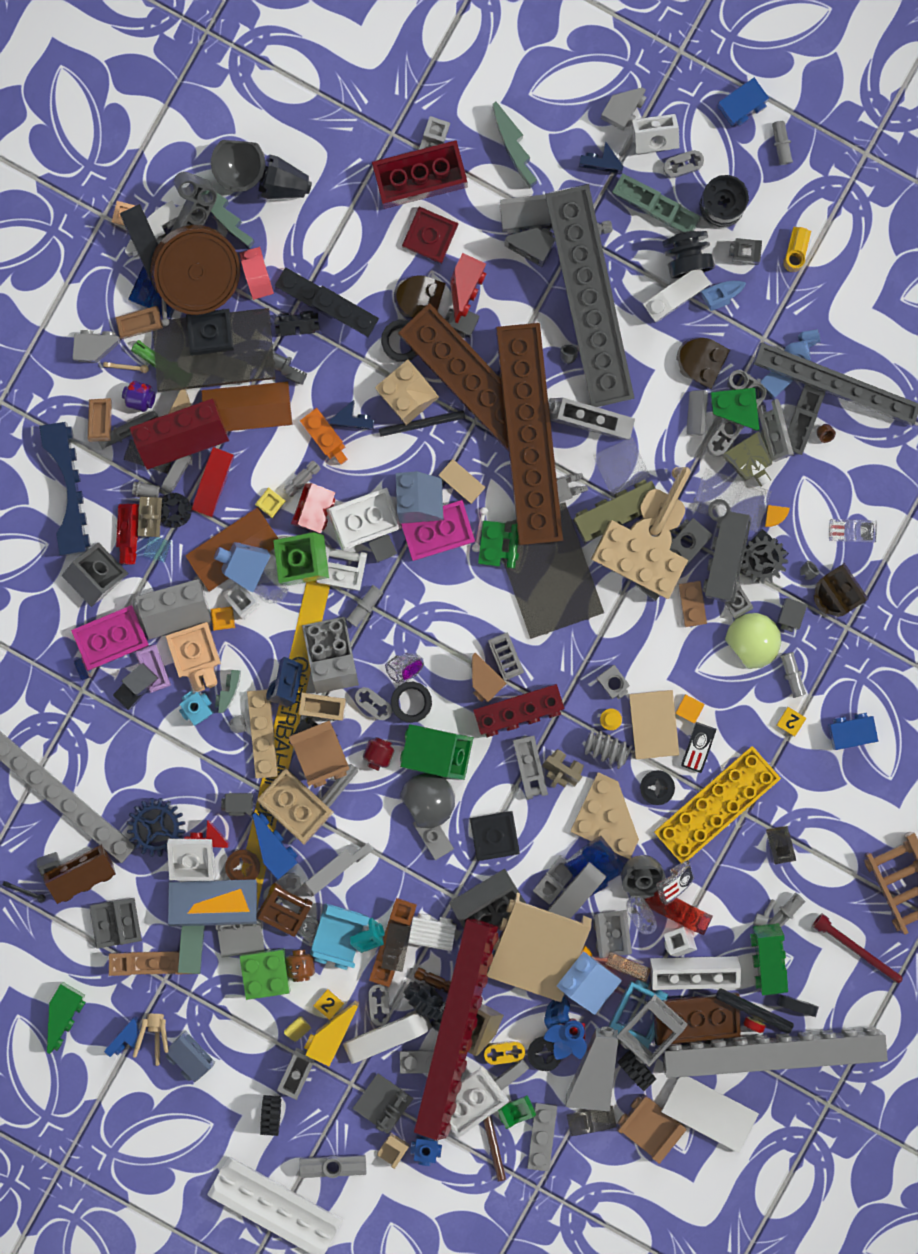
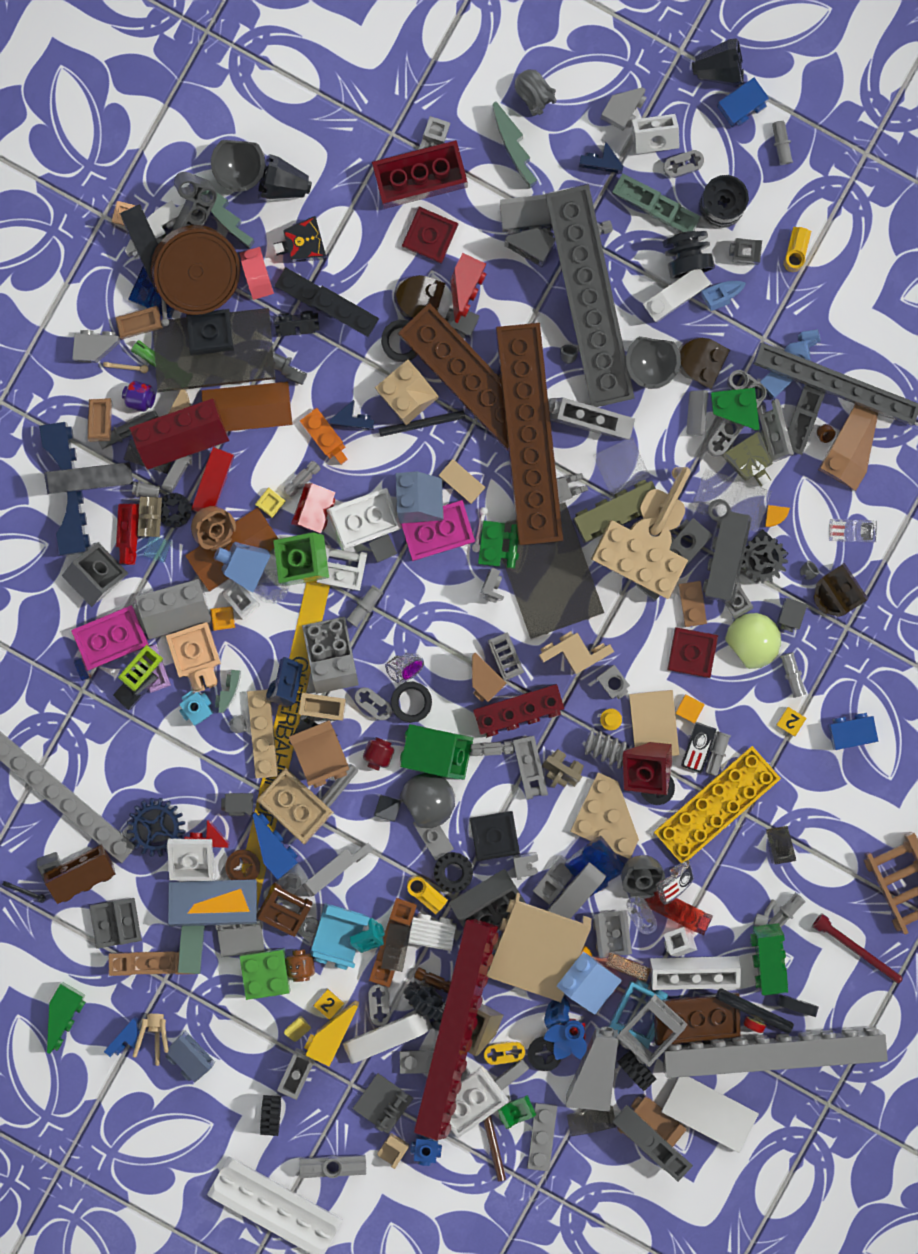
(88, 478): none -> black tile
(149, 653): none -> lime slope
(213, 527): none -> medium nougat cylinder
(302, 242): none -> black torso
(387, 808): none -> black slope
(427, 895): none -> yellow piece
(443, 881): none -> black tyre
(492, 581): none -> light grey bracket
(492, 748): none -> light grey axle
(521, 865): none -> light grey hinge
(534, 91): none -> dark grey piece
(575, 652): none -> tan bracket
(648, 768): none -> dark red slope
(652, 362): none -> dark grey cylinder
(652, 1143): none -> dark grey slope
(692, 652): none -> dark red tile
(717, 753): none -> light grey axle
(721, 64): none -> black cone
(851, 449): none -> medium nougat wedge

